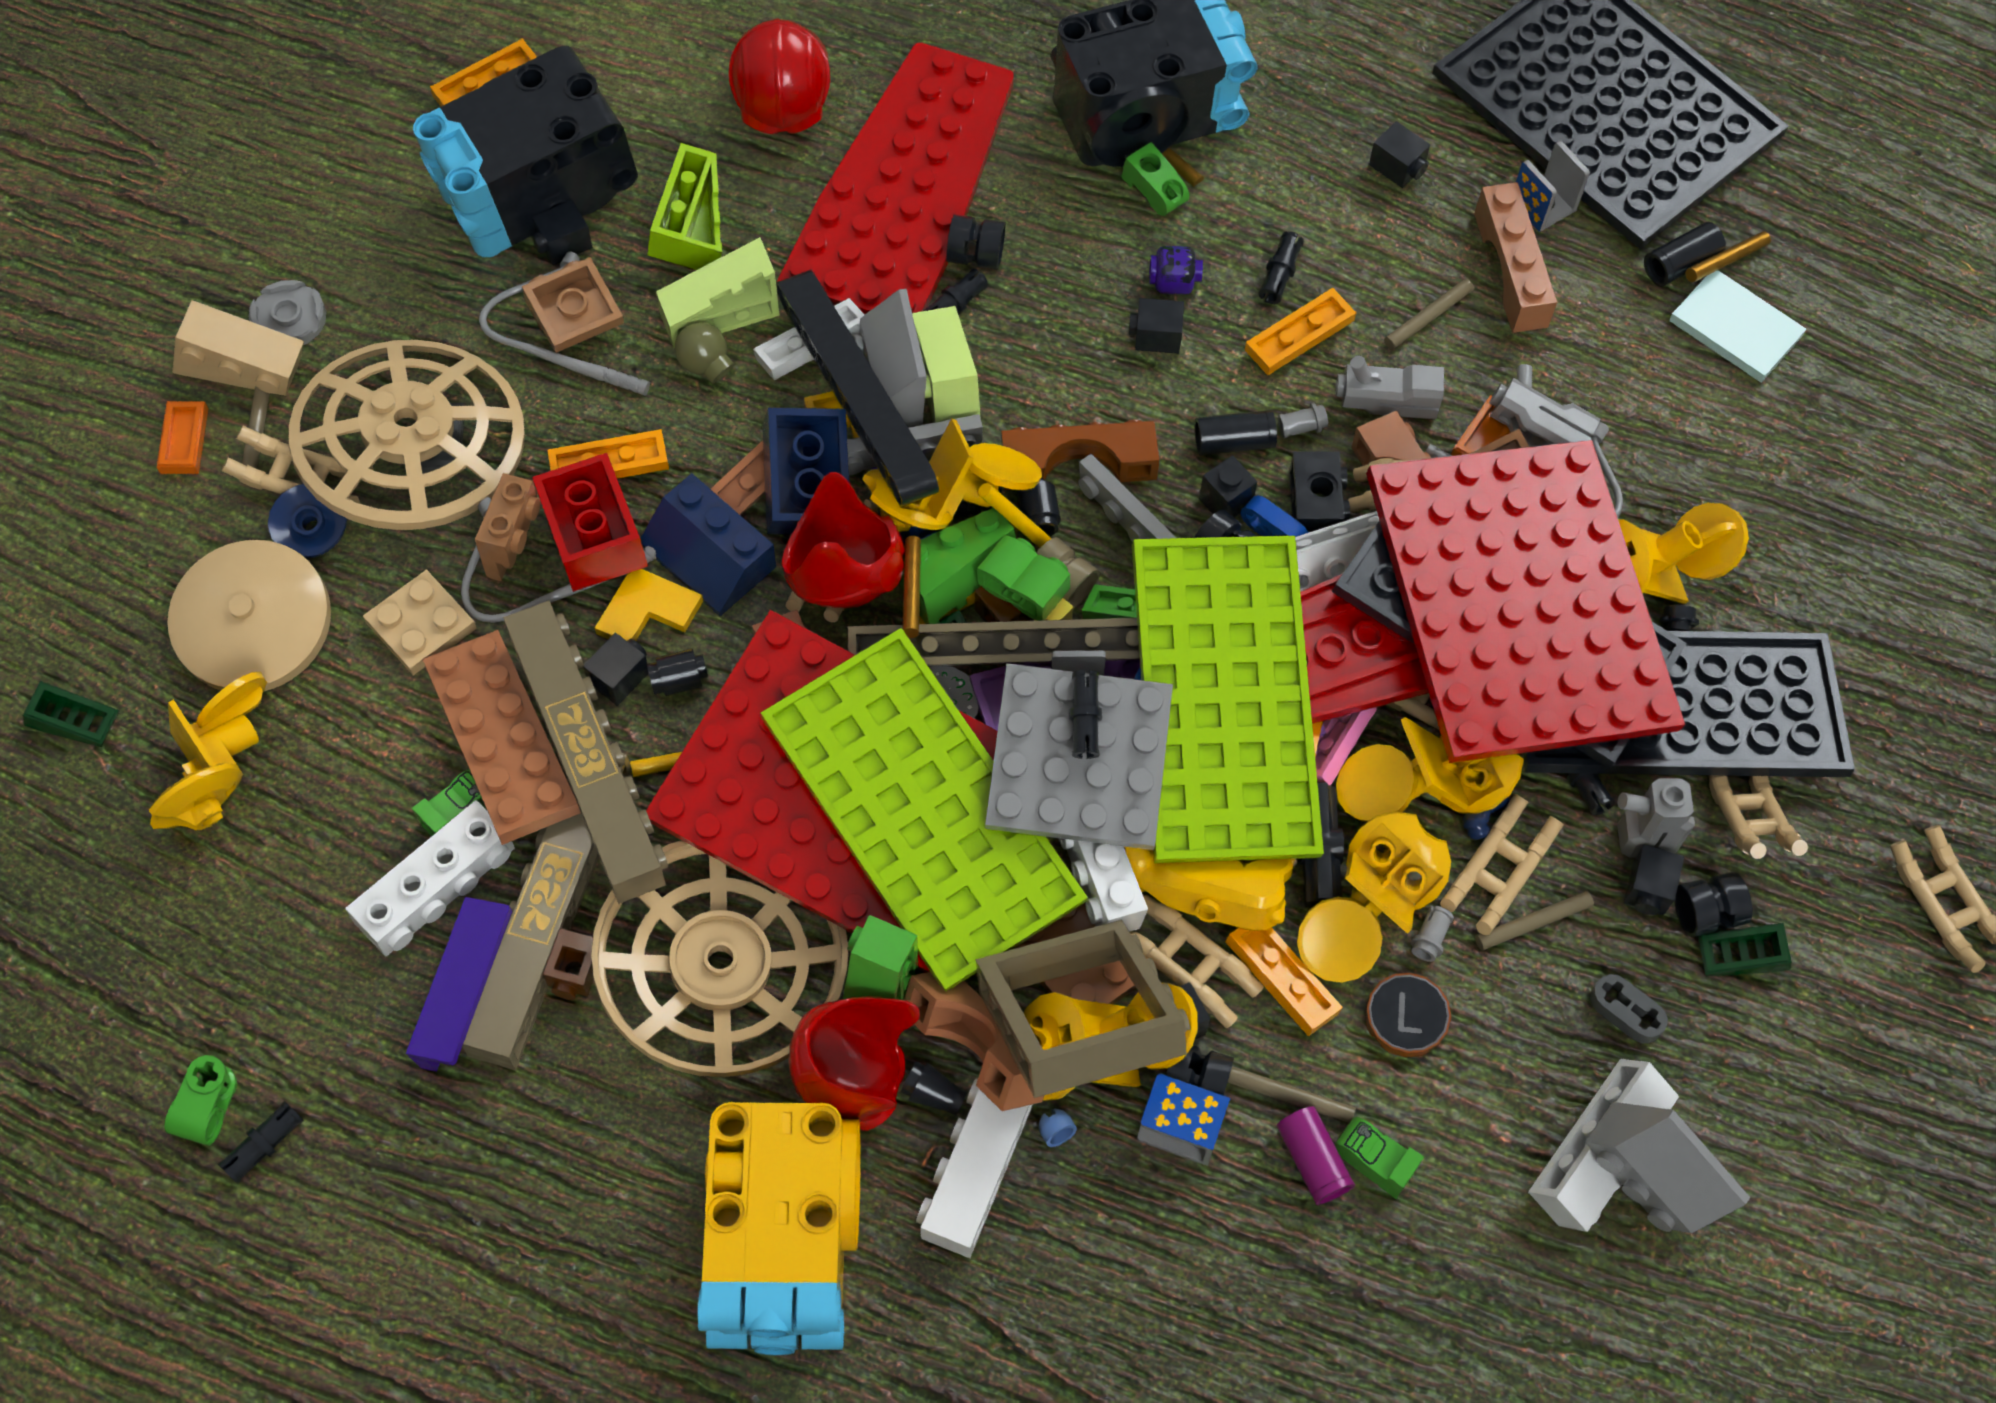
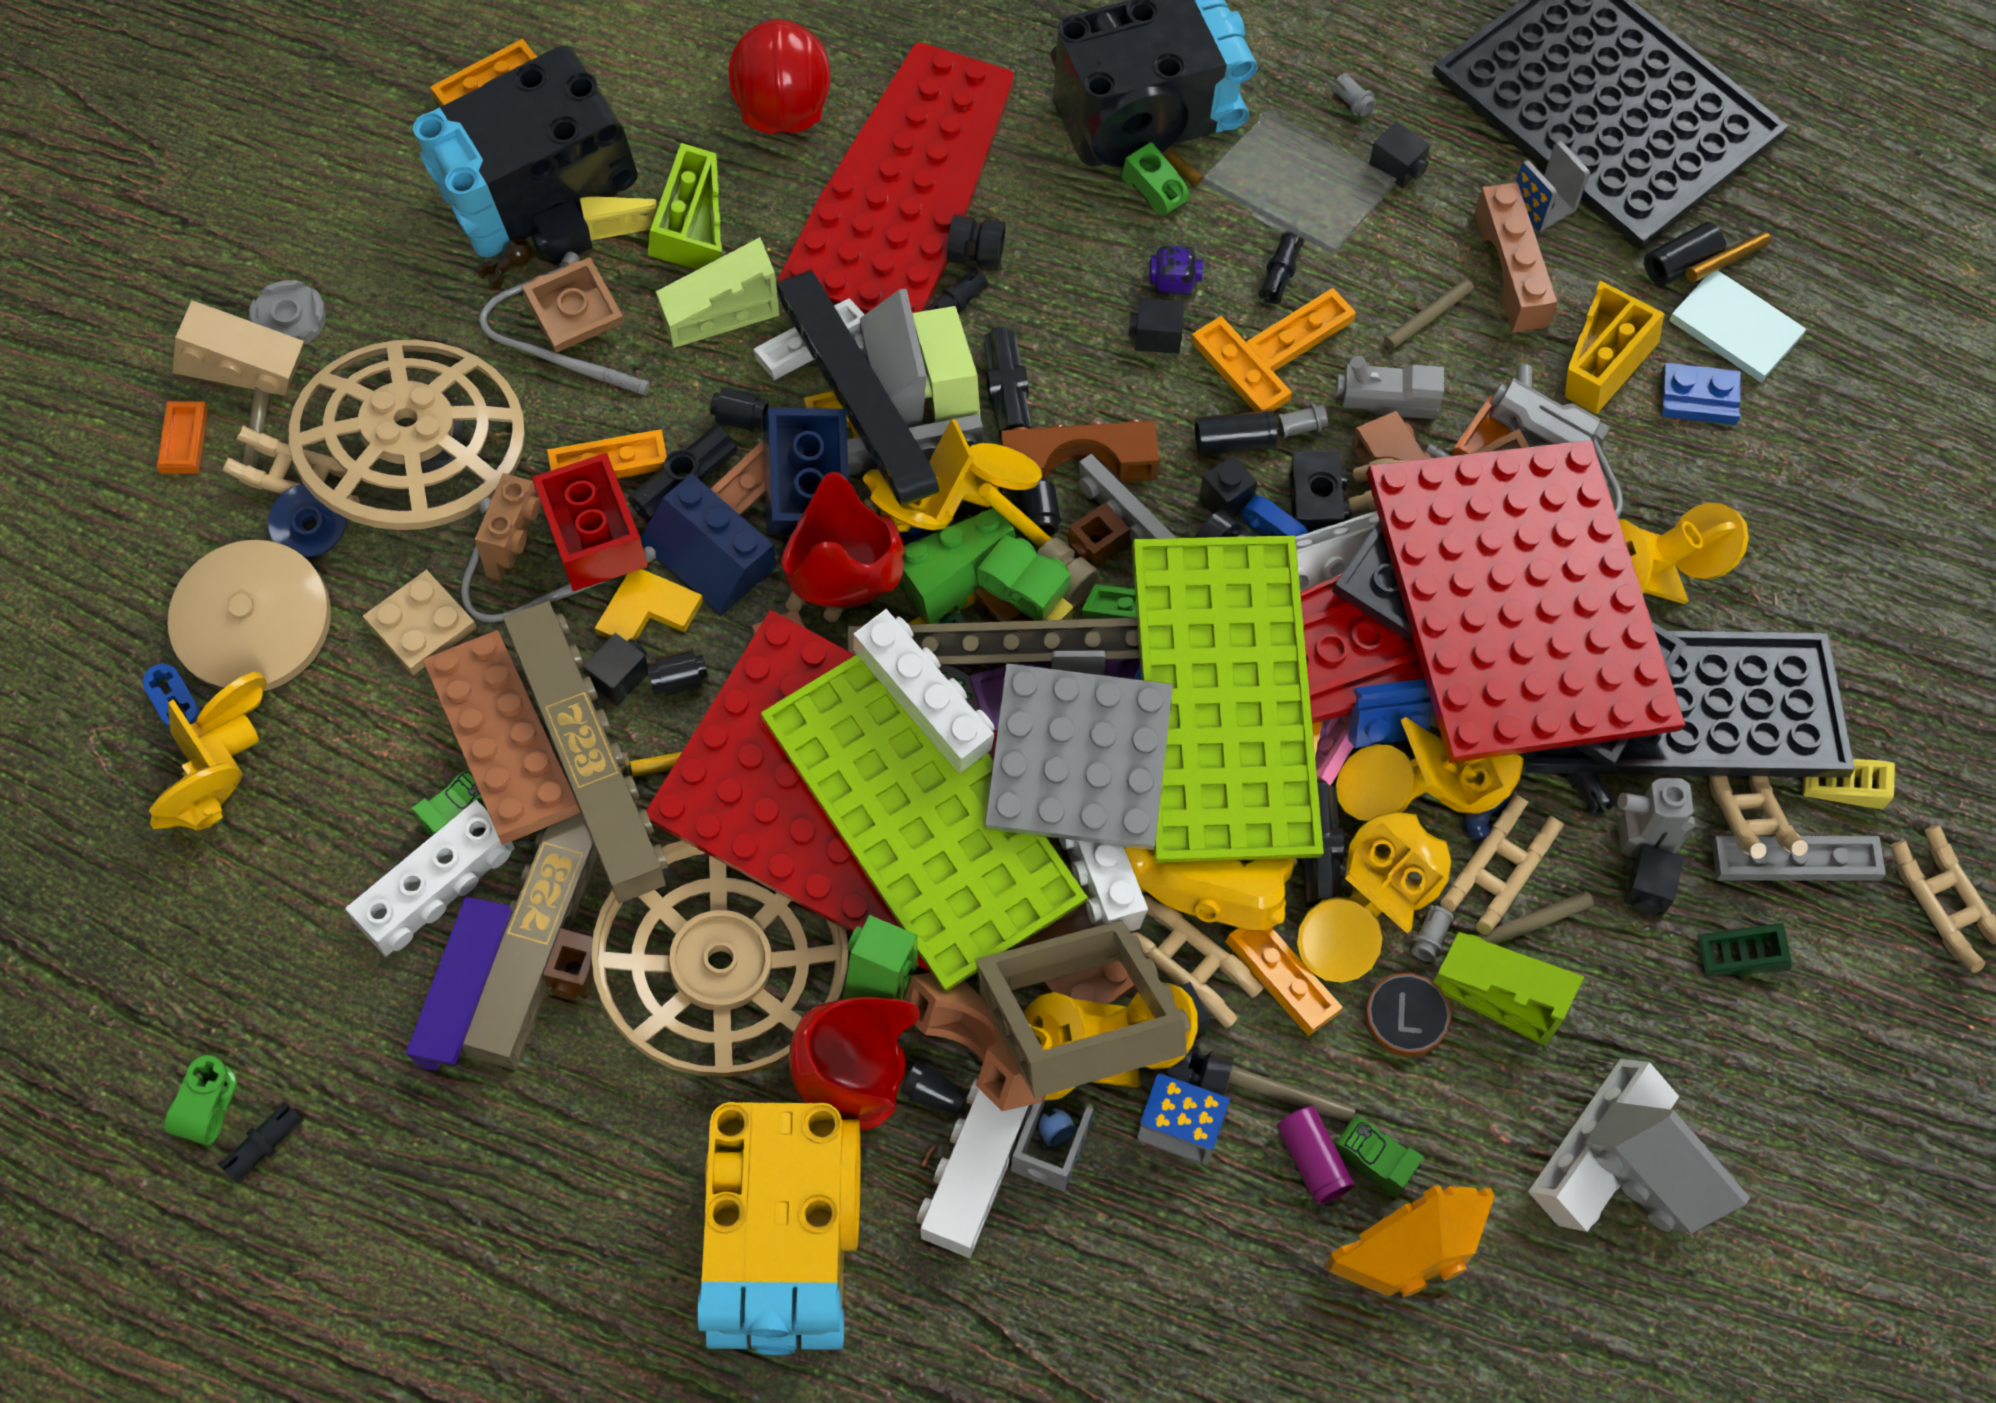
(46, 693): dark green slope -> none
(179, 693): none -> blue beam
(515, 253): none -> dark brown arm
(617, 216): none -> light yellow slope
(699, 458): none -> black piece
(703, 351): olive piece -> none
(739, 408): none -> black brick
(911, 601): pearl gold bar -> none
(923, 690): none -> white brick
(1006, 380): none -> black piece
(1050, 1174): none -> light grey piece
(1085, 714): black pin -> none
(1100, 527): none -> reddish brown brick
(1240, 366): none -> light orange plate
(1299, 182): none -> clear container
(1359, 100): none -> light grey pin
(1381, 707): none -> blue plate
(1417, 1242): none -> light orange wedge
(1508, 986): none -> lime wedge
(1611, 346): none -> yellow wedge
(1628, 1008): dark grey beam -> none
(1679, 618): black plate -> none
(1700, 393): none -> plate
(1719, 903): black wheel -> none
(1825, 859): none -> light grey plate
(1864, 796): none -> light yellow slope

